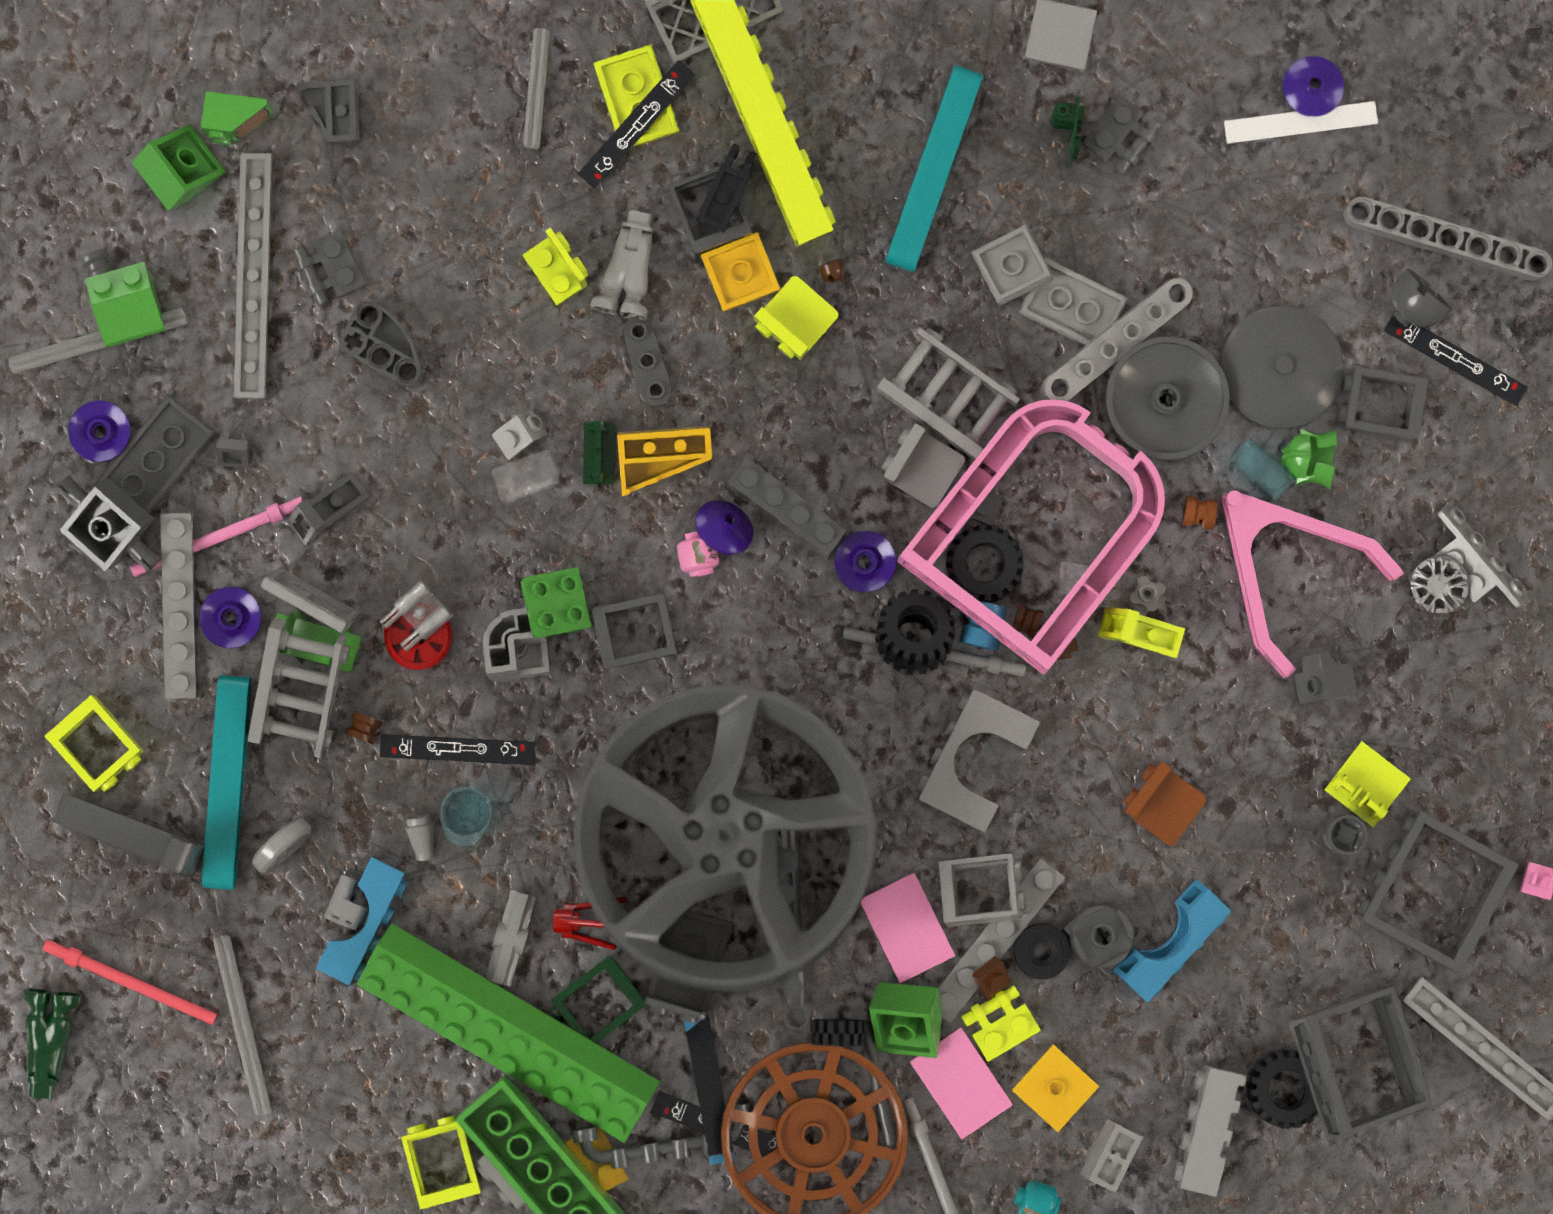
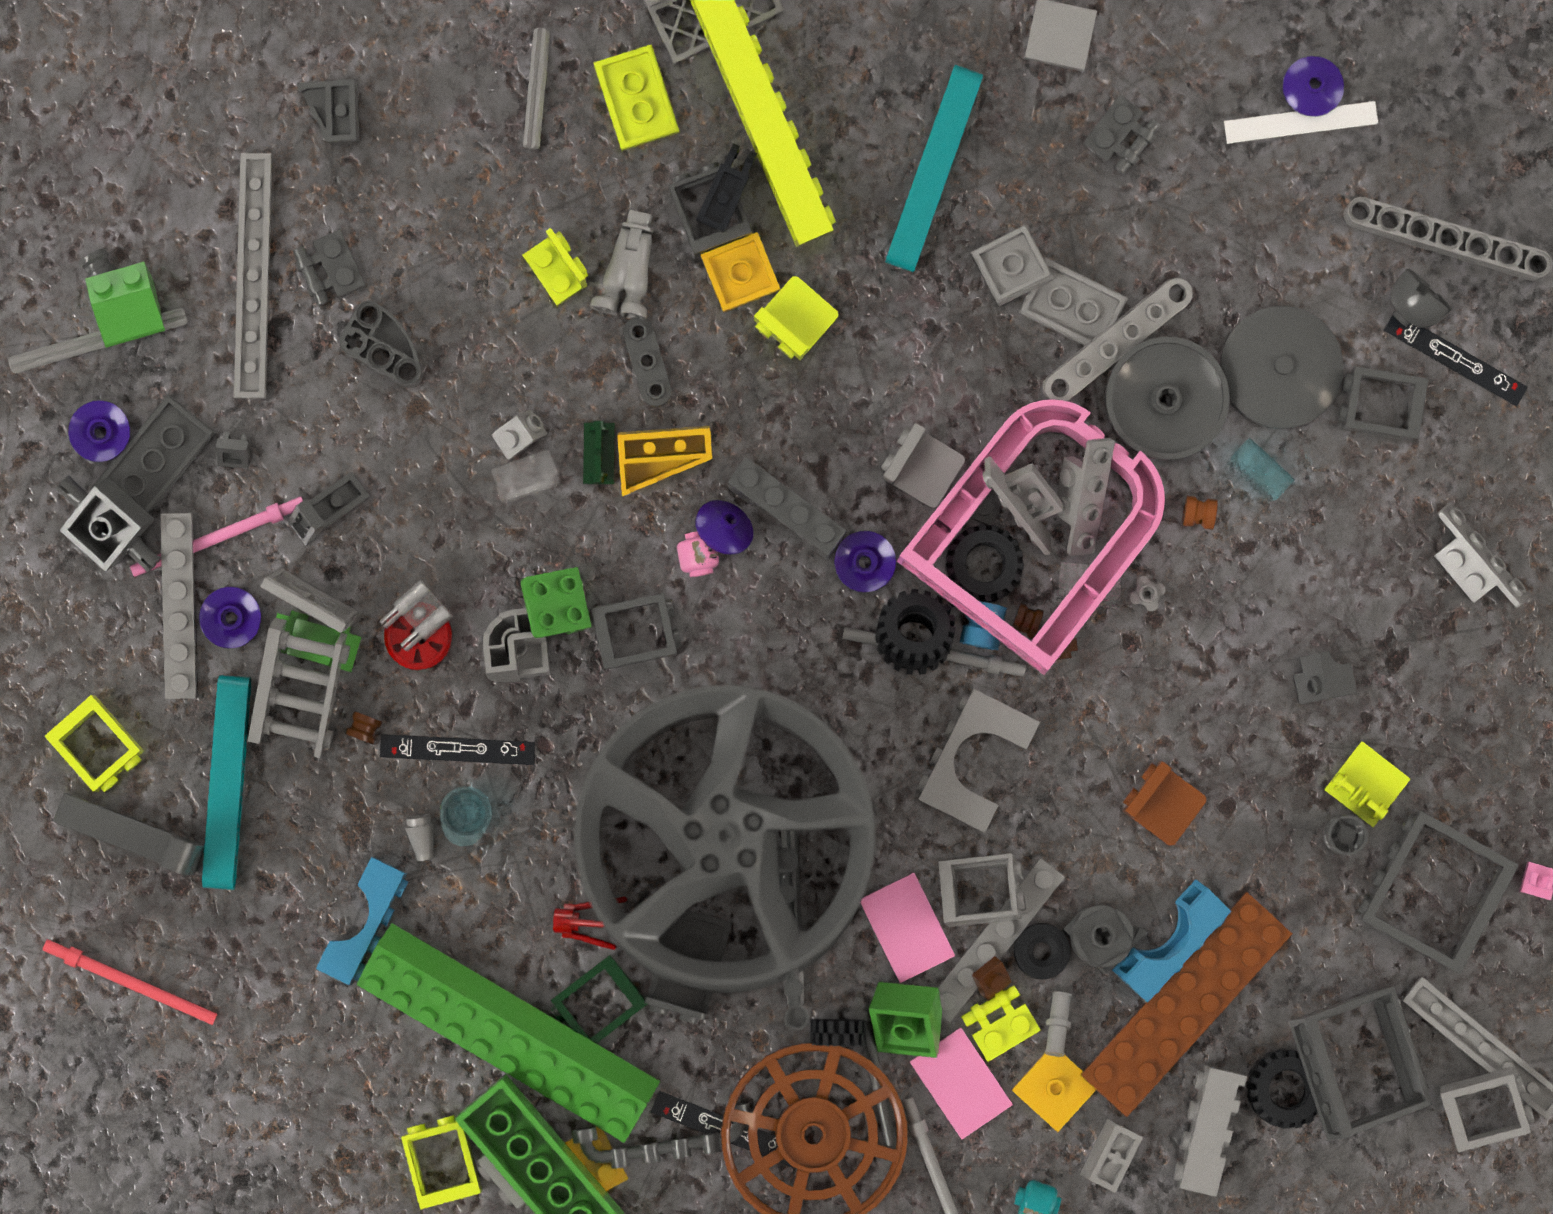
(47, 1038): dark green piece -> none
(178, 166): bright green slope -> none
(233, 116): bright green slope -> none
(242, 1025): light grey axle -> none
(281, 845): light grey wheel -> none
(343, 910): light grey piece -> none
(510, 938): light grey piece -> none
(636, 124): black sticker -> none
(707, 1086): black sticker -> none
(832, 270): reddish brown hinge -> none
(919, 407): light grey fence -> none
(1027, 498): none -> light grey bracket
(1058, 1024): none -> light grey pin
(1069, 117): dark green hinge -> none
(1083, 494): none -> light grey bracket
(1141, 631): neon yellow bracket -> none
(1186, 1005): none -> dark orange plate
(1244, 520): bright pink piece -> none
(1311, 458): bright green helmet -> none
(1440, 584): light grey wheel -> none
(1505, 1076): none -> light grey window

